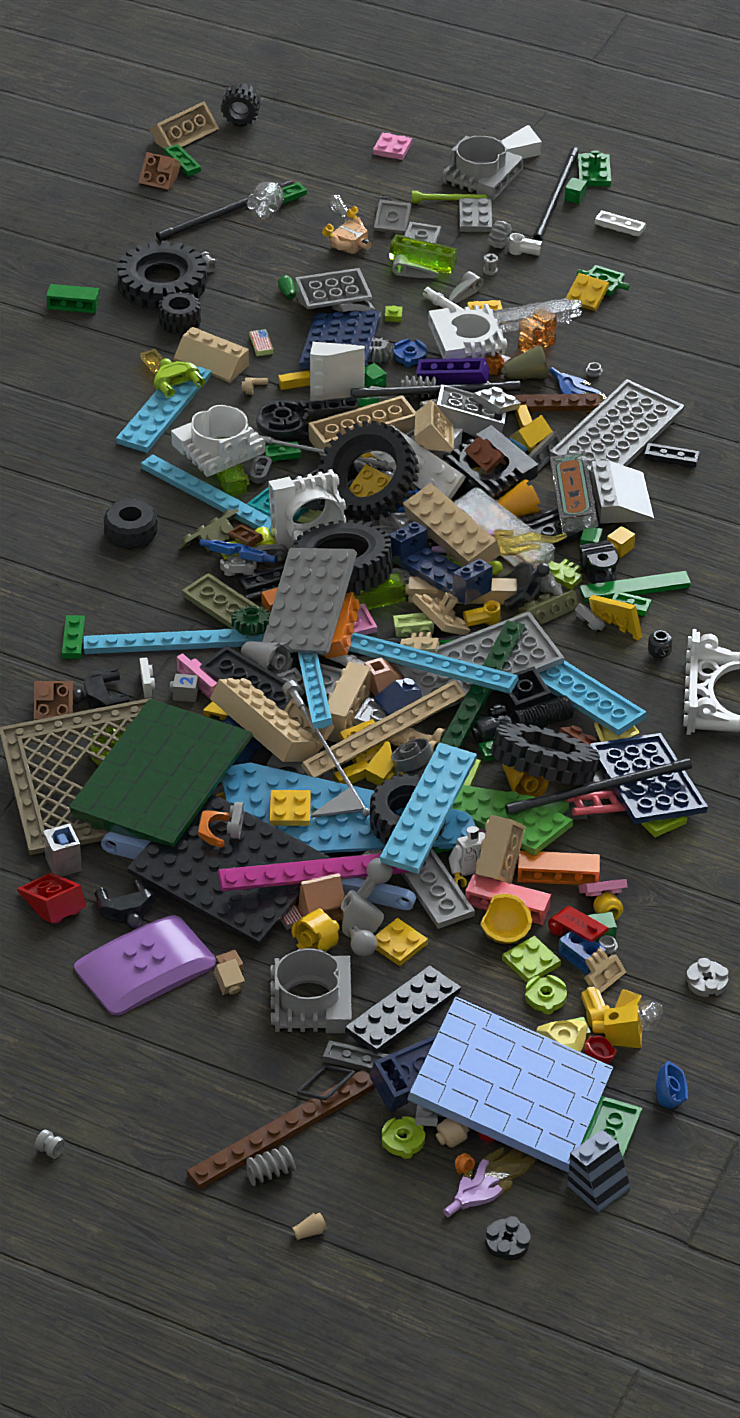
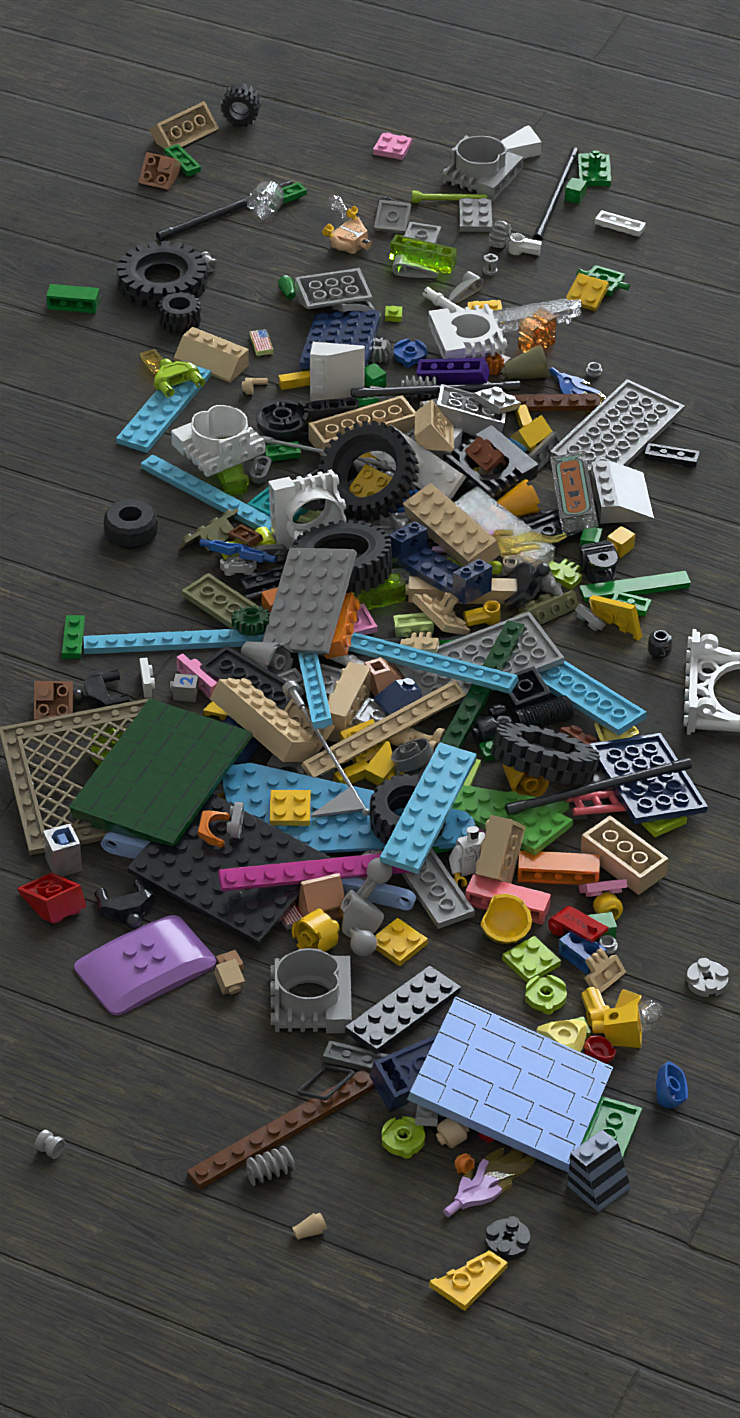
(471, 1280): none -> yellow wing
(509, 564): none -> light grey wheel
(625, 854): none -> tan brick

